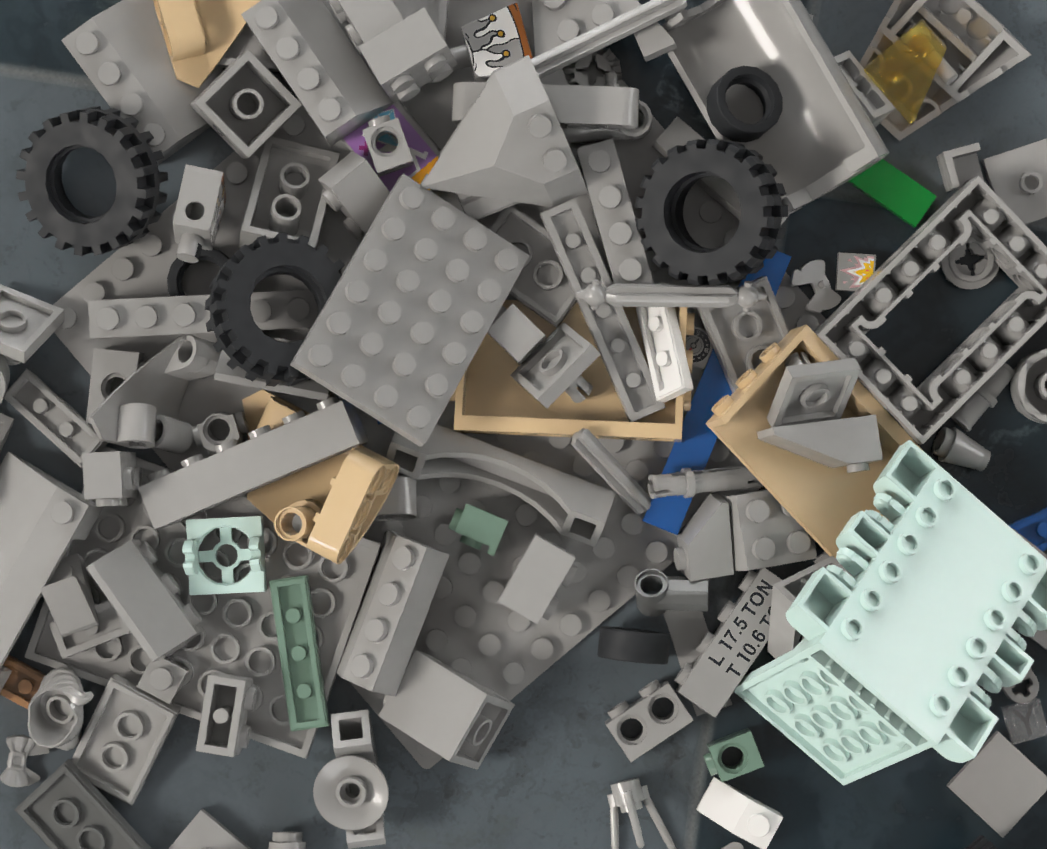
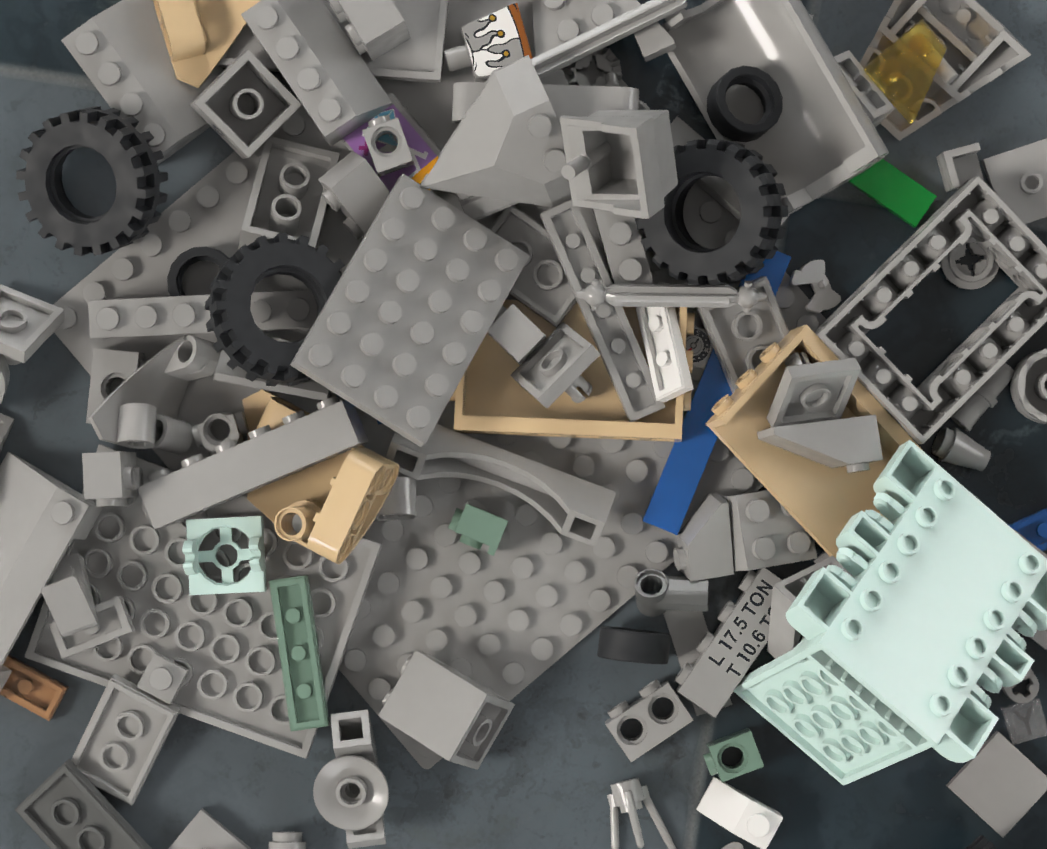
(17, 773): light grey piece -> none
(53, 417): light grey tile -> none
(58, 710): light grey hair -> none
(146, 599): light grey slope -> none
(198, 211): light grey torso -> none
(225, 714): light grey brick -> none
(391, 613): light grey slope -> none
(409, 56): light grey brick -> none
(537, 579): light grey brick -> none
(611, 471): light grey axle -> none
(619, 161): none -> light grey piece
(694, 482): light grey pin -> none
(853, 270): tile -> none

